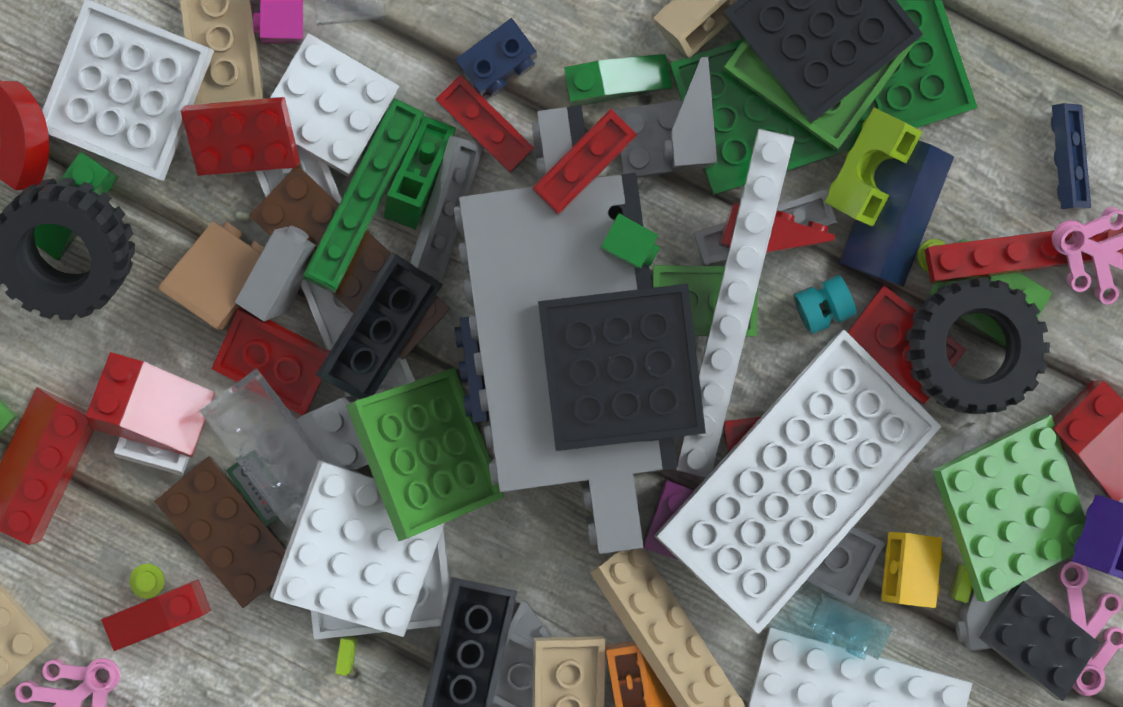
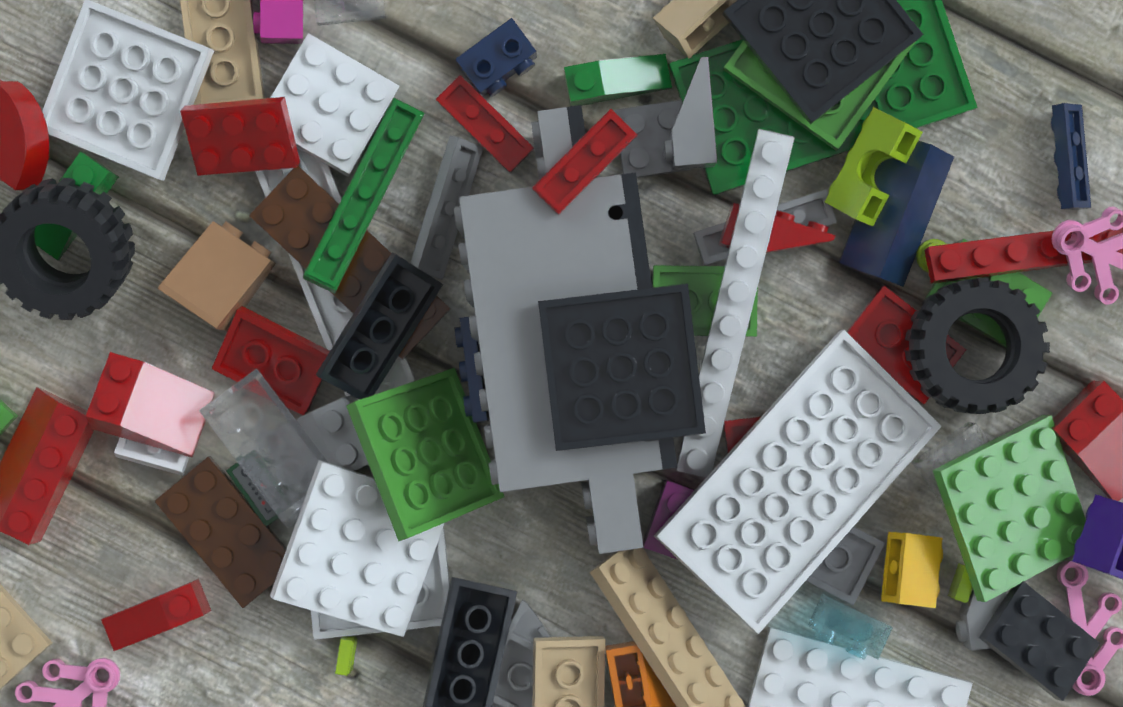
(147, 581): lime plate -> none
(277, 274): light grey slope -> none
(418, 173): green slope -> none
(630, 243): green brick -> none
(835, 298): teal wheel -> none

